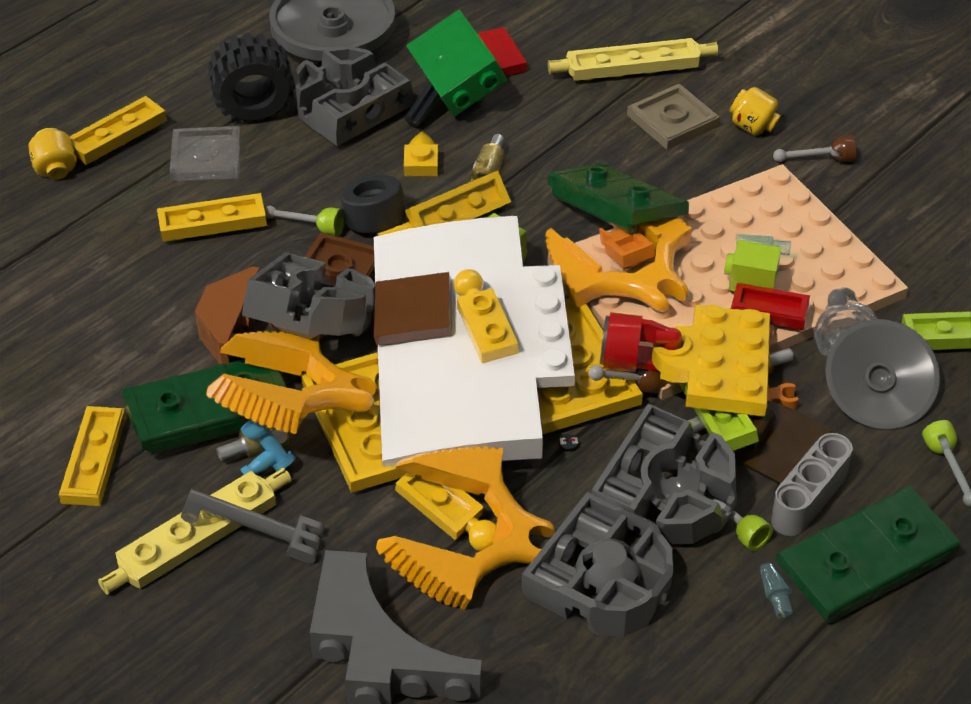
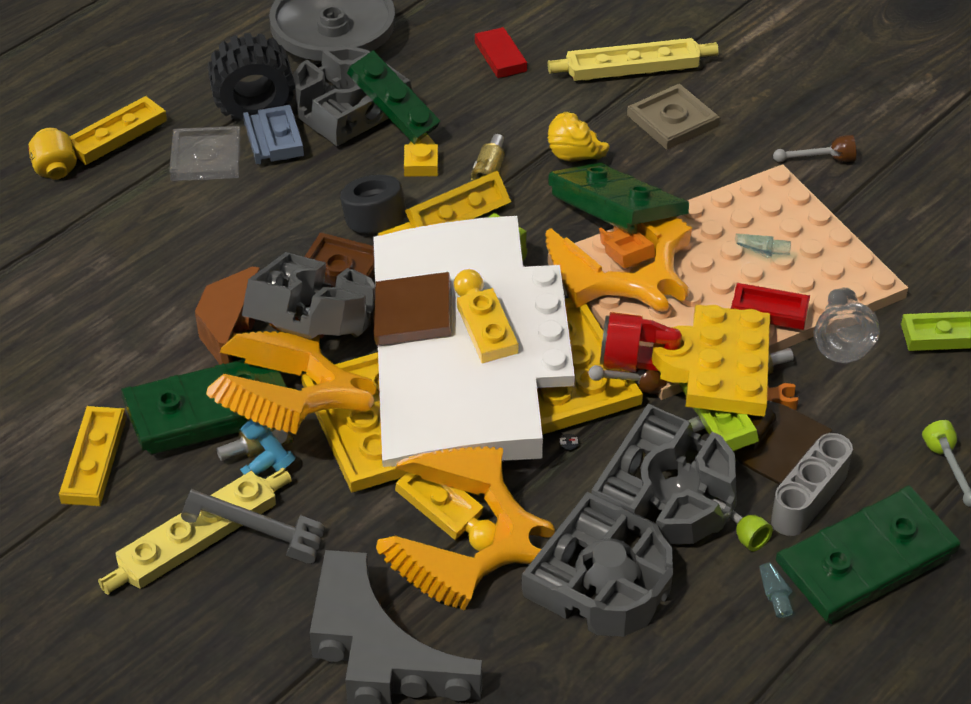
(211, 217): yellow plate -> none
(273, 134): none -> sand blue plate
(328, 221): lime hinge -> none
(393, 97): none -> dark green plate
(456, 66): green piece -> none
(573, 140): none -> yellow hair
(753, 264): lime brick -> none
(755, 111): yellow head -> none
(882, 374): dark grey hat -> none

